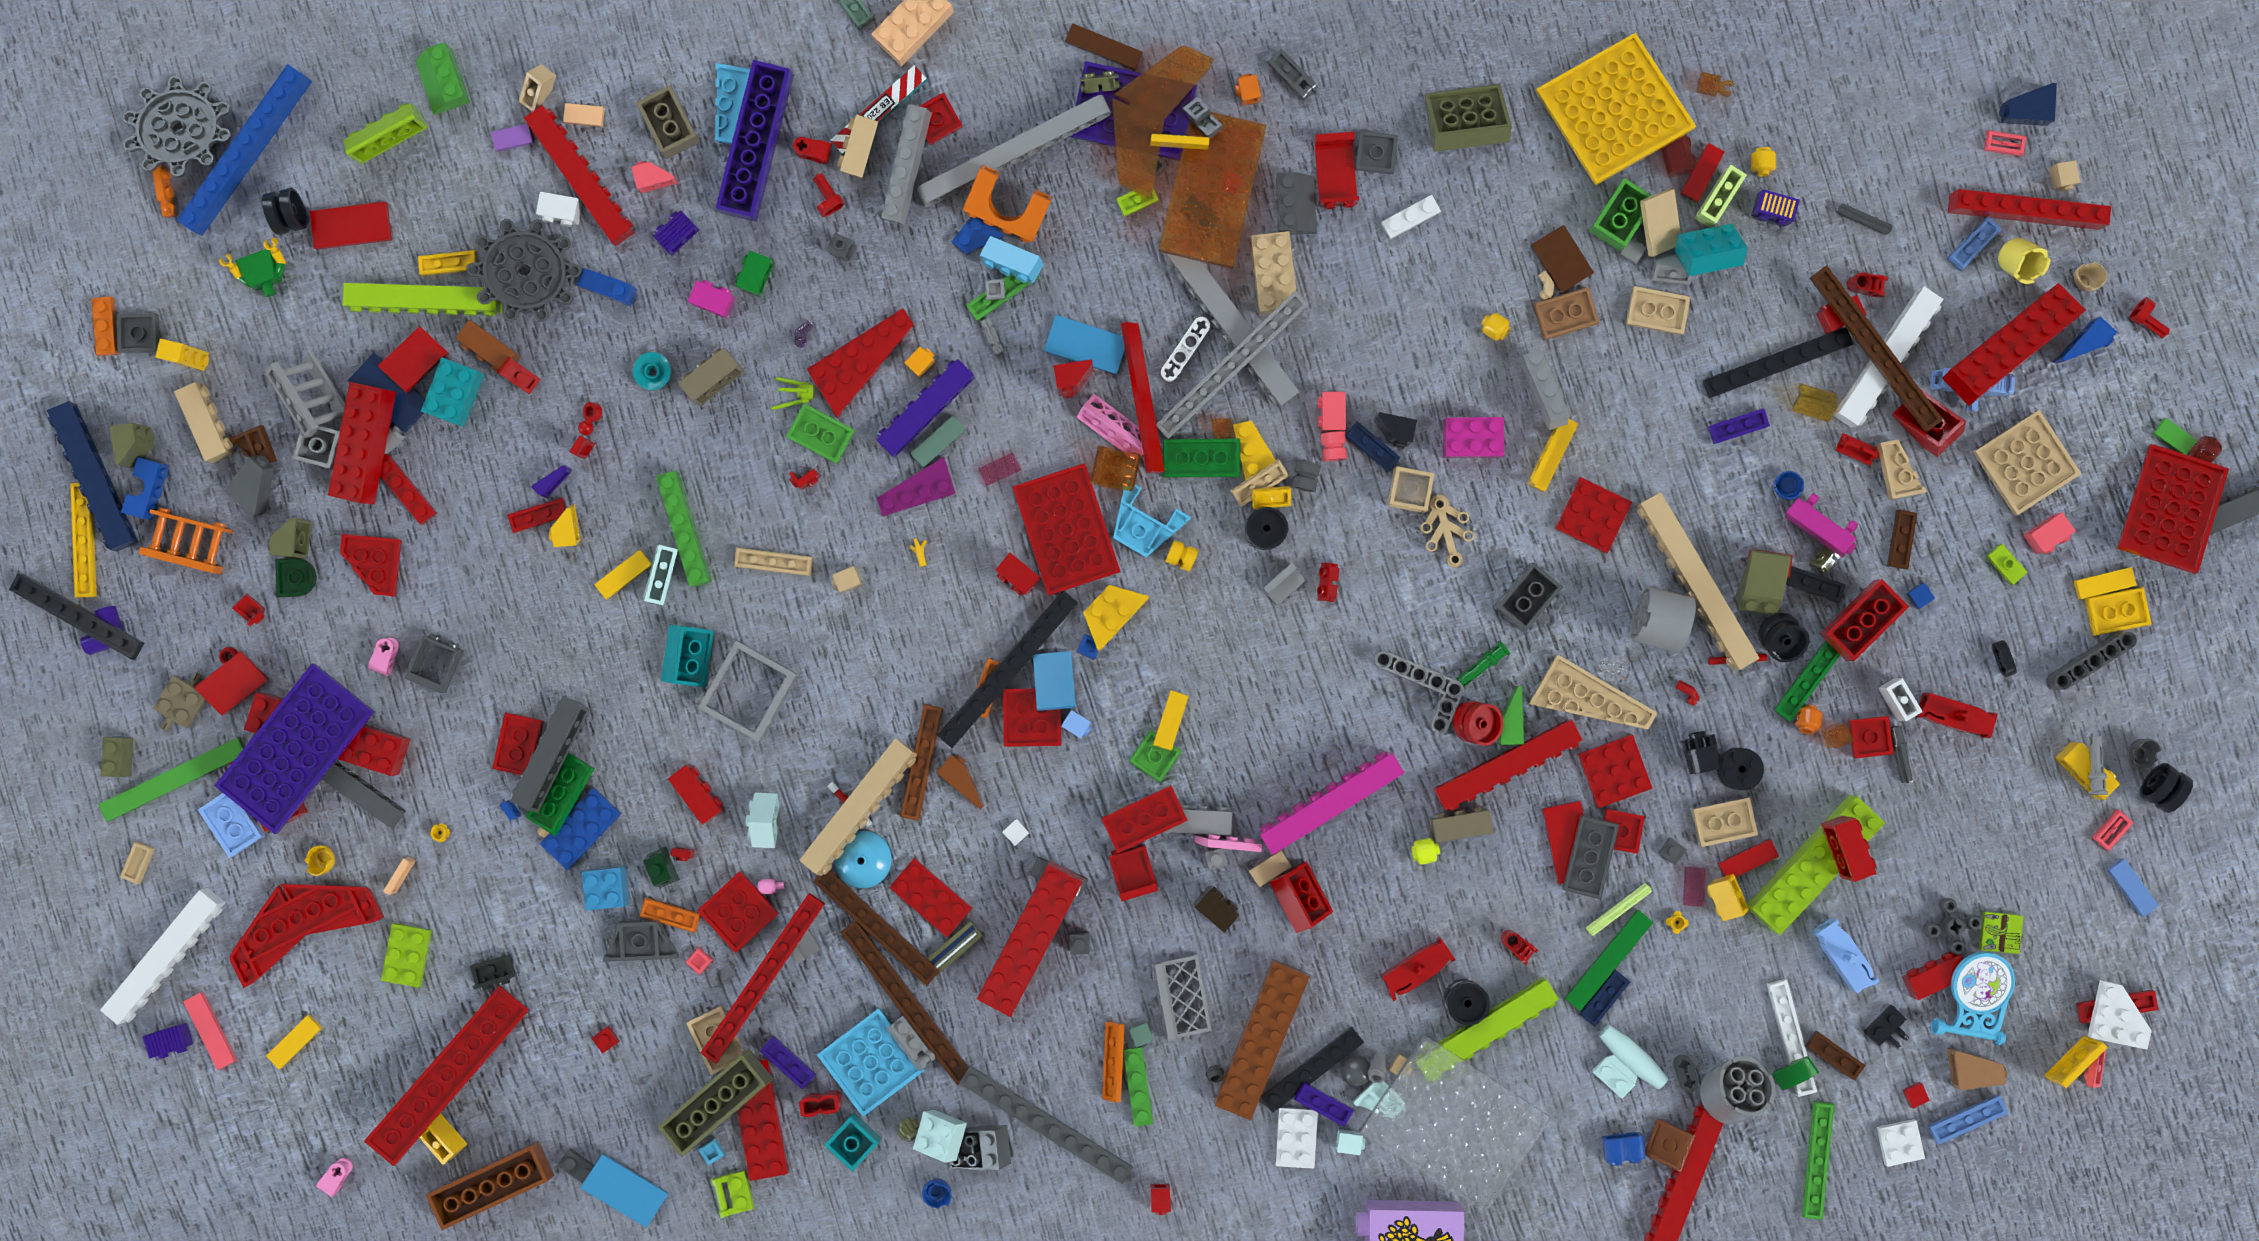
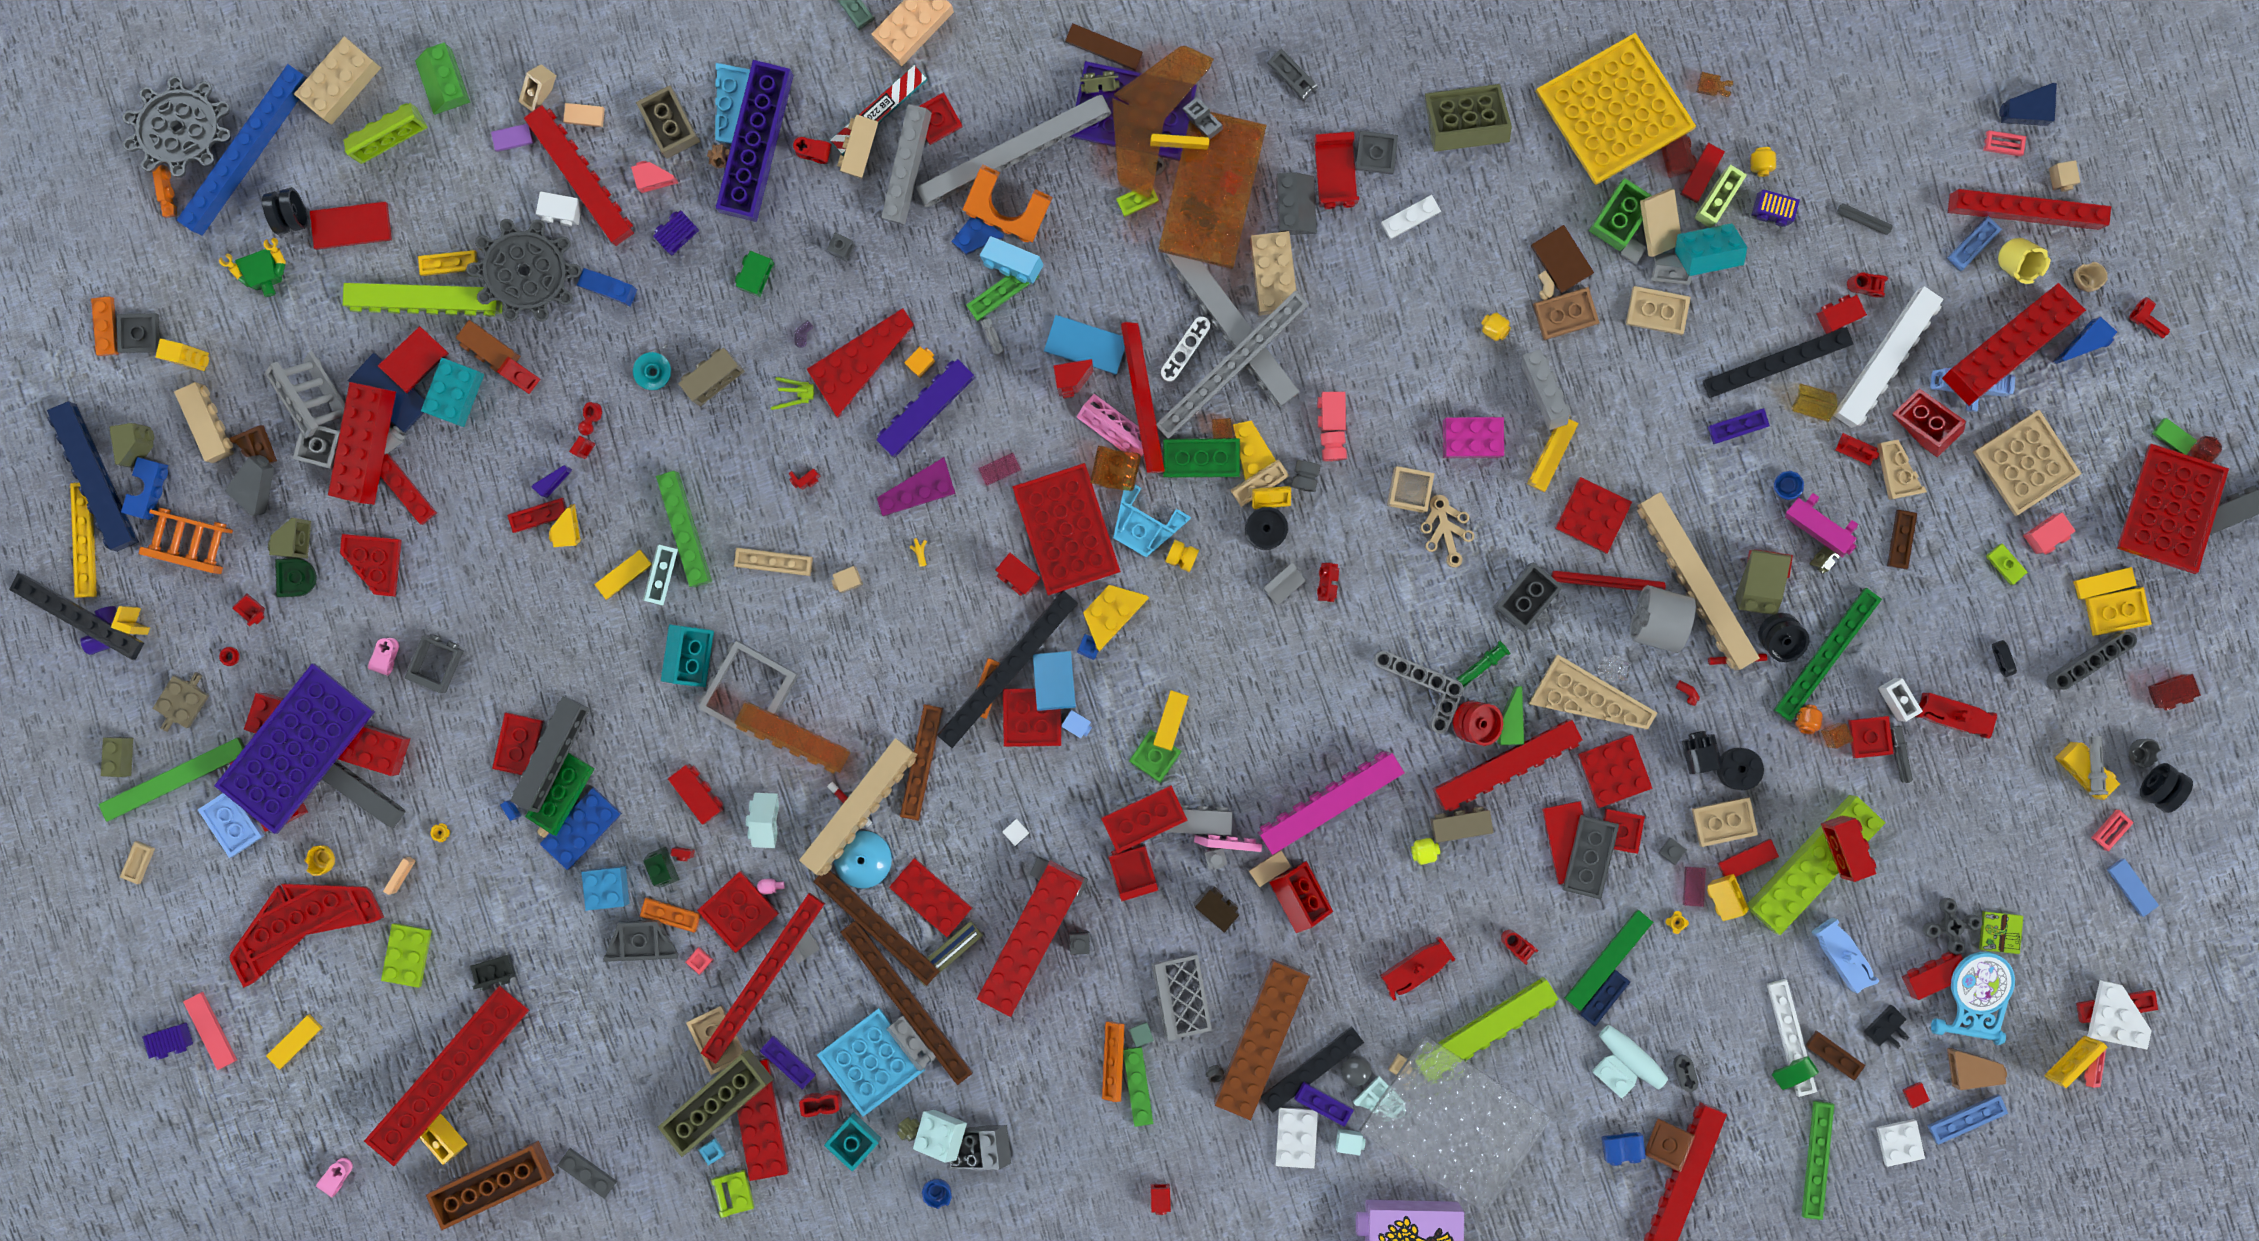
(126, 620): none -> yellow panel
(162, 956): white brick -> none
(231, 683): red tile -> none
(337, 80): none -> tan brick
(605, 1039): red plate -> none
(624, 1190): dark azure tile -> none
(711, 299): dark pink brick -> none
(718, 156): none -> medium nougat gear
(792, 737): none -> clear orange brick
(820, 433): bright green plate -> none
(833, 201): red piece -> none
(938, 441): sand green tile -> none
(959, 776): dark orange slope -> none
(994, 289): light grey tile -> none
(1046, 1124): dark grey plate -> none
(1248, 89): orange brick -> none
(1372, 446): dark blue tile -> none
(1377, 1070): light grey cone -> none
(1396, 429): black slope -> none
(1475, 1008): black wheel -> none
(1605, 581): none -> red axle
(1618, 909): yellowish green axle -> none
(1737, 1090): light grey brick -> none
(1815, 584): black plate -> none
(1864, 620): red brick -> none
(1876, 348): reddish brown plate -> none
(1920, 595): blue tile -> none
(2174, 691): none -> clear red brick

